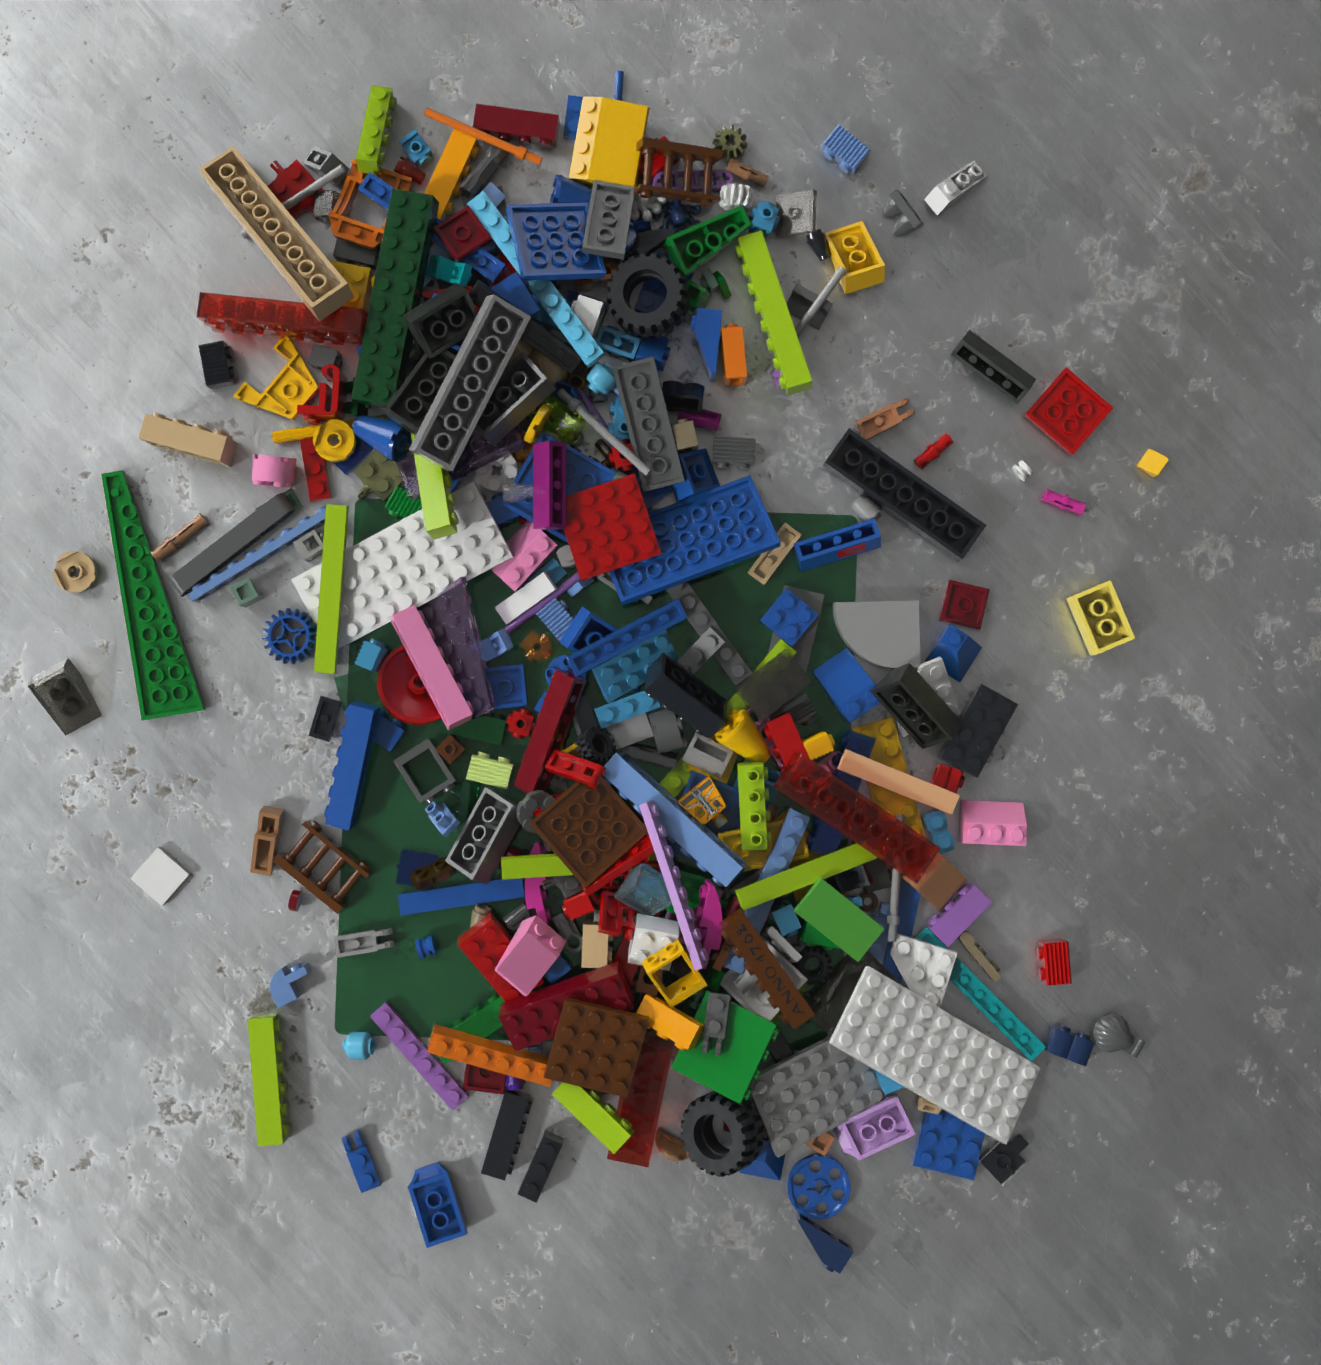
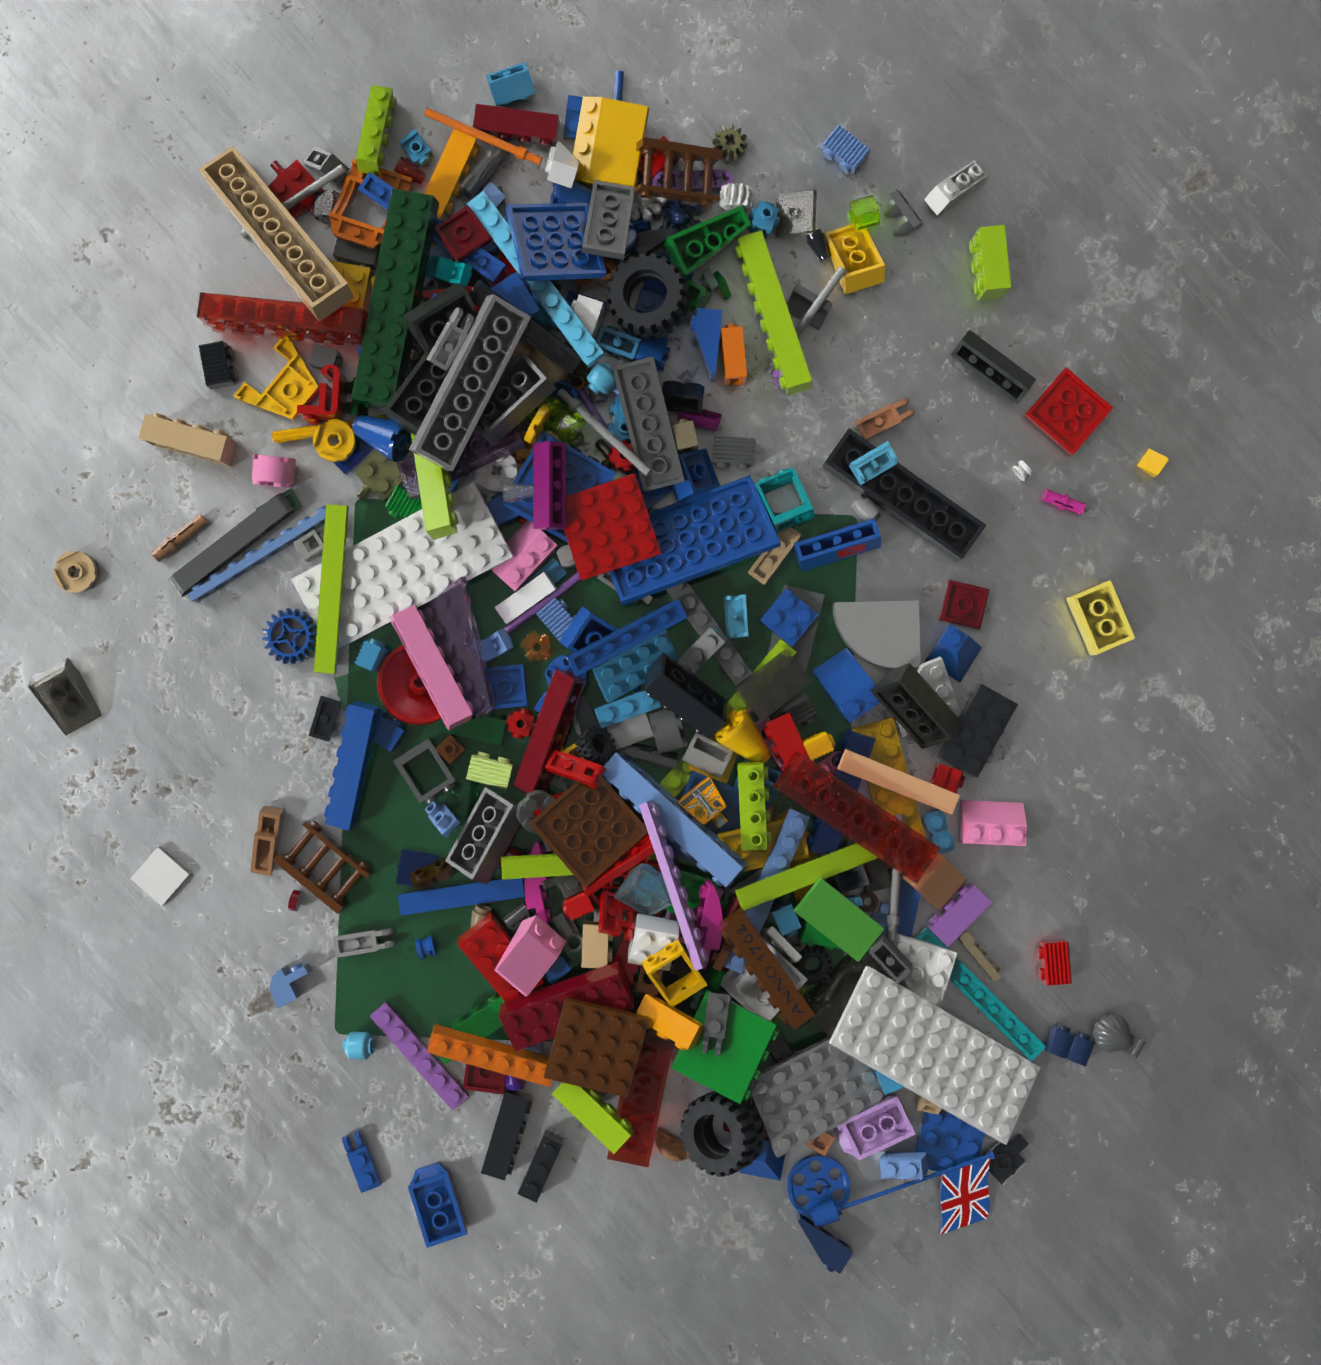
(156, 648): green wing -> none
(246, 593): sand green panel -> none
(268, 1080): lime brick -> none
(315, 472): red plate -> none
(450, 339): none -> light grey hinge
(510, 84): none -> dark azure brick
(561, 165): none -> white slope
(579, 586): medium blue tile -> none
(736, 616): none -> medium azure hinge
(747, 173): medium nougat pin -> none
(794, 516): none -> teal window
(863, 213): none -> clear neon green brick
(873, 463): none -> medium azure hinge
(890, 958): none -> dark grey brick
(903, 1165): none -> medium blue brick
(933, 451): red pin -> none
(962, 1196): none -> flag
(990, 262): none -> lime brick

